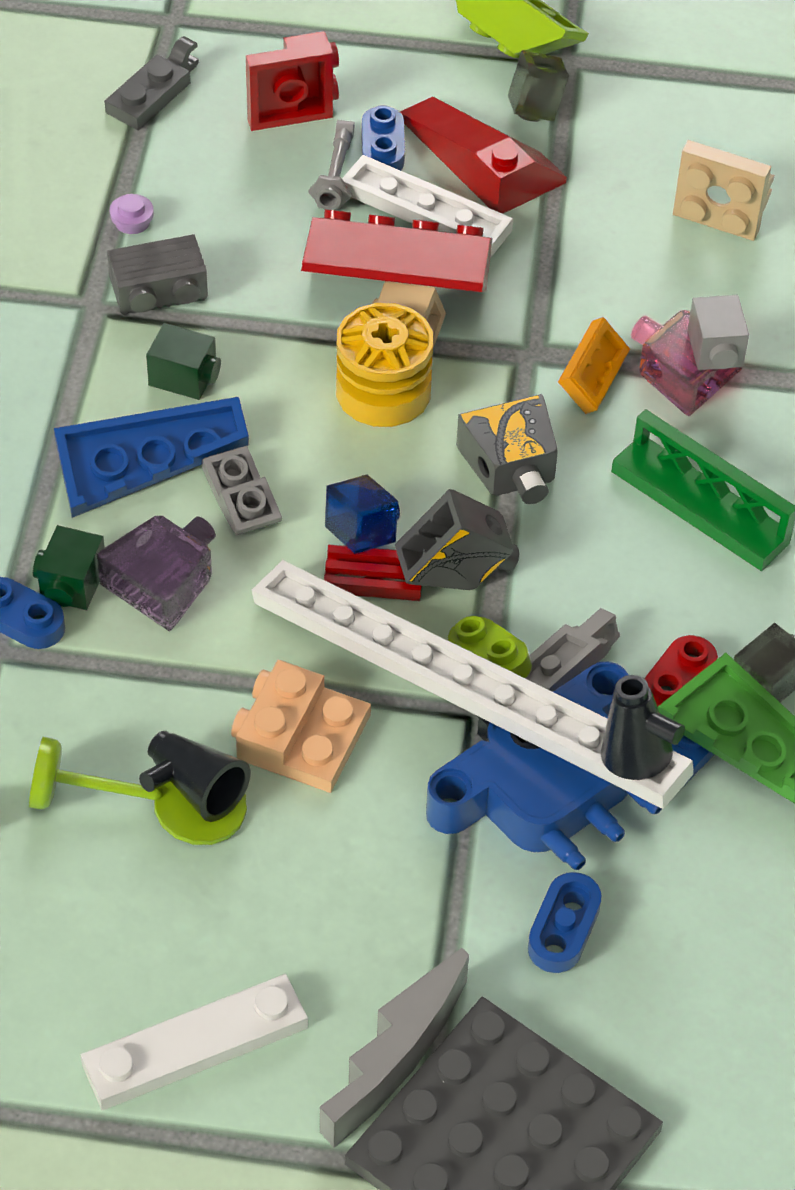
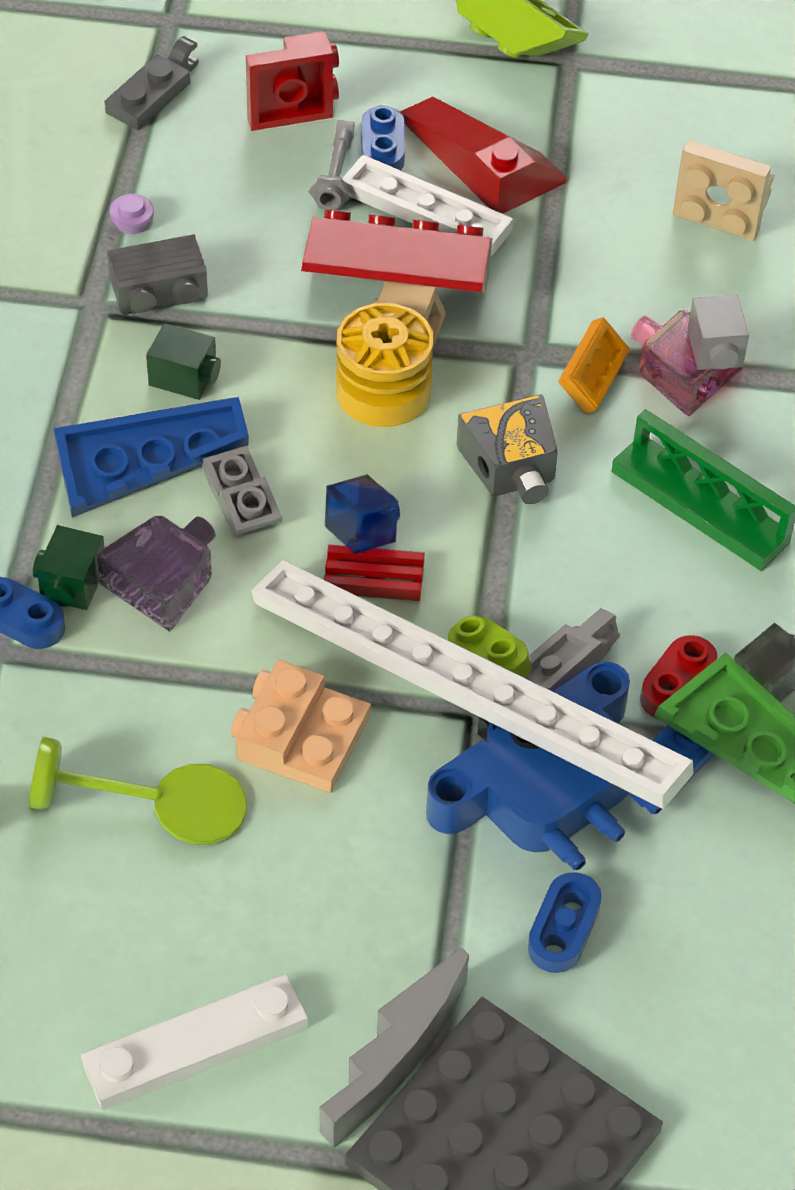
(203, 775): black piece -> none
(456, 544): dark grey torso -> none
(537, 86): clear smoke brick -> none
(636, 734): black piece -> none

